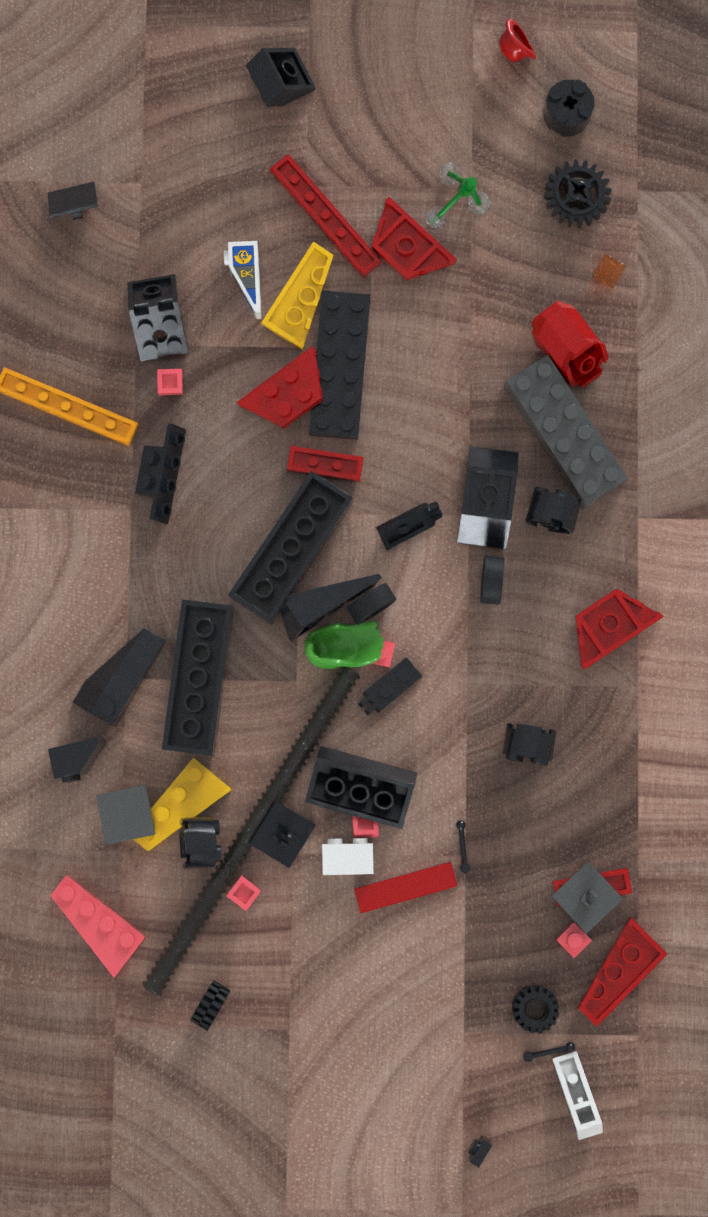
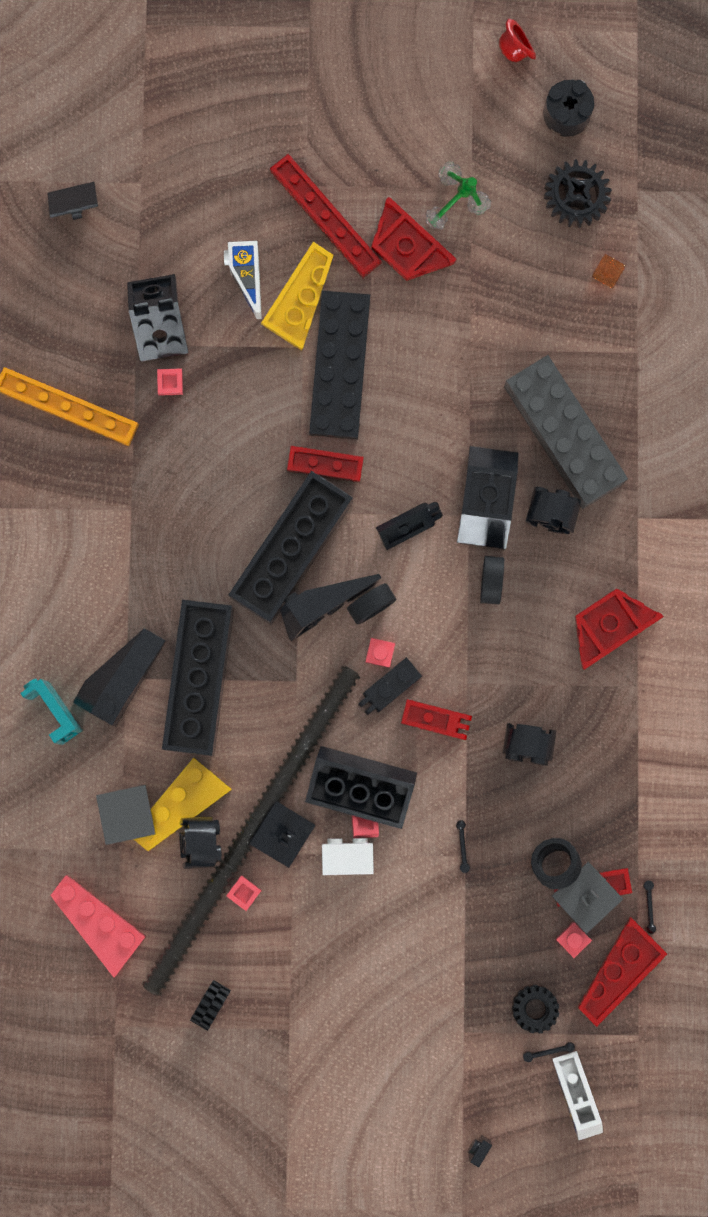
(69, 725): none -> teal panel
(75, 759): black slope -> none
(160, 471): black bracket -> none
(279, 76): black slope -> none
(287, 392): red wing -> none
(344, 645): bright green hair -> none
(405, 887): red tile -> none
(435, 719): none -> red hinge
(550, 846): none -> black tyre
(569, 343): red brick -> none
(648, 886): none -> black hinge

